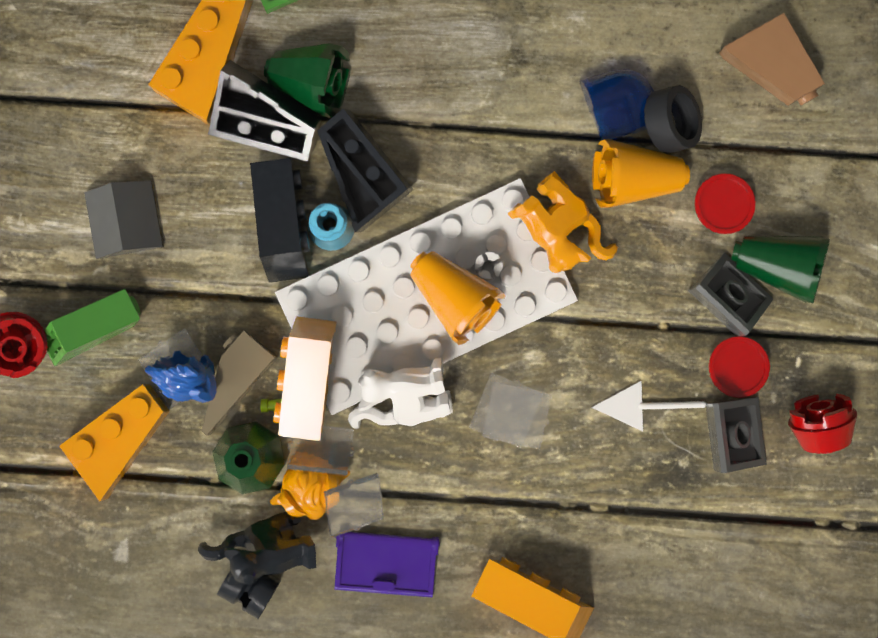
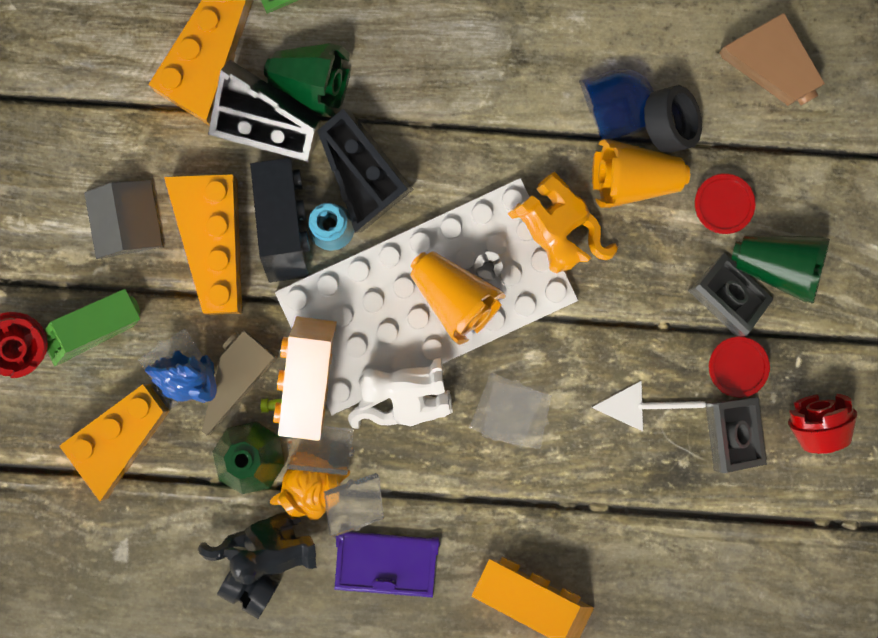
(209, 231): none -> light orange wedge

